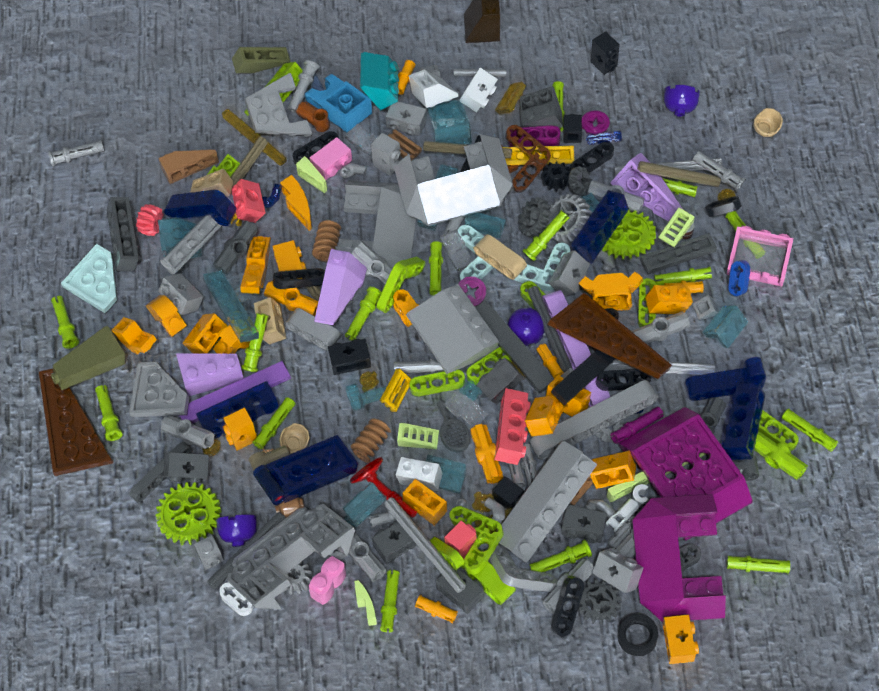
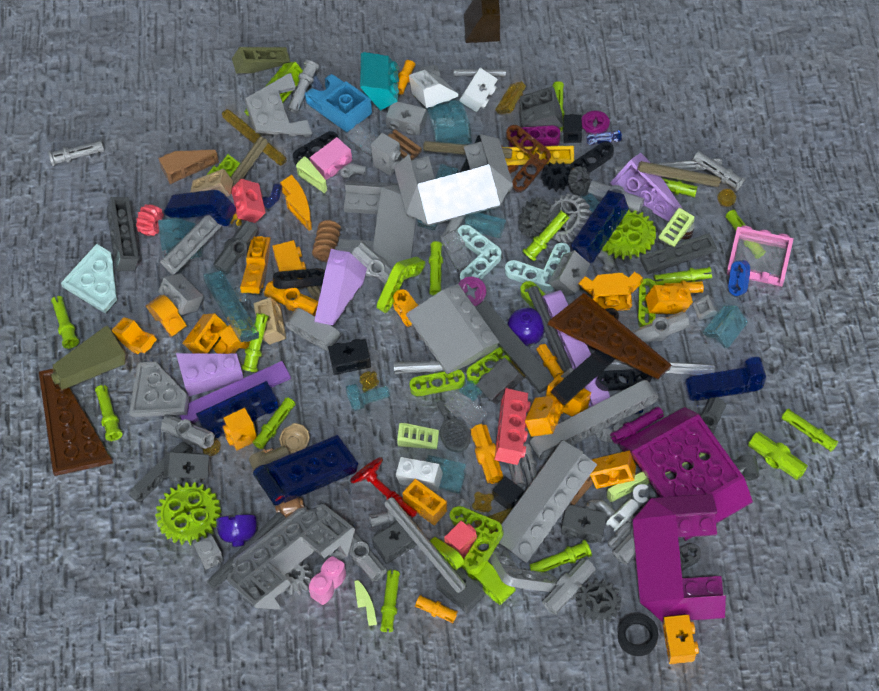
(233, 602): white beam -> none
(315, 116): dark orange piece -> none
(363, 505): clear light blue panel -> none
(367, 306): lime pin -> none
(368, 438): medium nougat piece -> none
(393, 388): yellow tile -> none
(497, 509): light grey arm -> none
(500, 256): tan beam -> none
(557, 619): black beam -> none
(605, 53): black brick -> none
(618, 570): light grey brick -> none
(681, 99): dark purple cylinder -> none
(723, 206): black beam -> none
(744, 421): clear blue brick -> none
(756, 564): lime pin -> none
(768, 122): tan hair -> none
(788, 434): lime beam -> none

